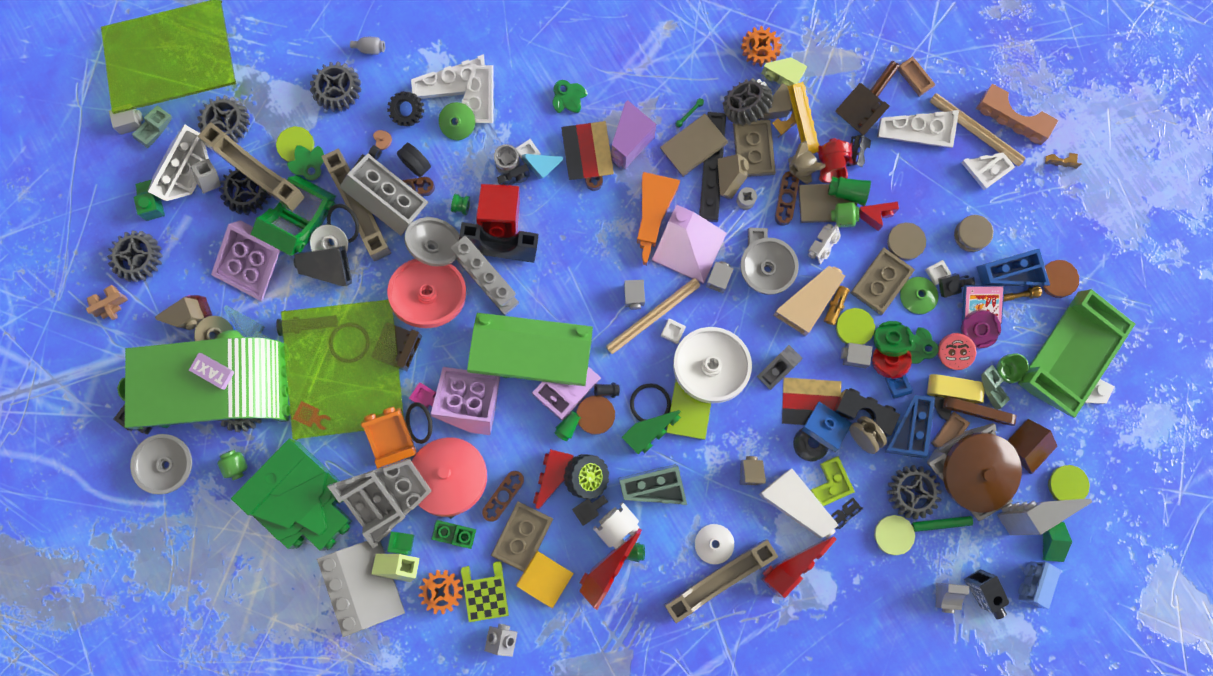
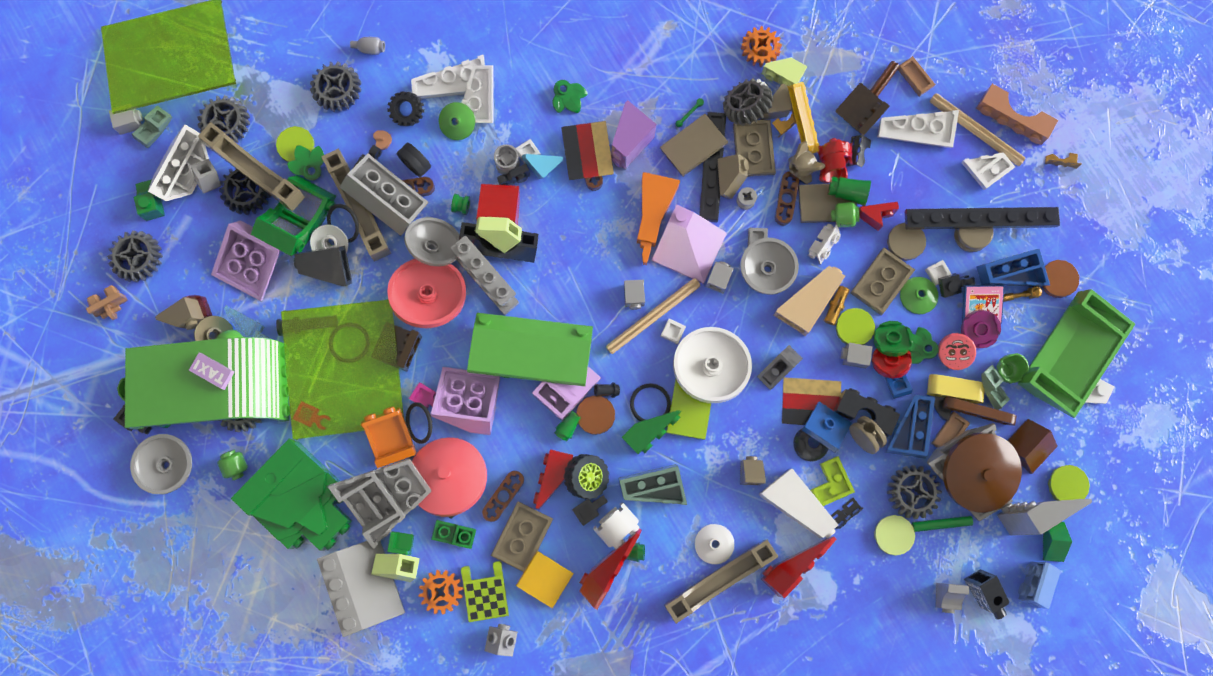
(499, 232): none -> yellowish green slope
(982, 218): none -> black plate

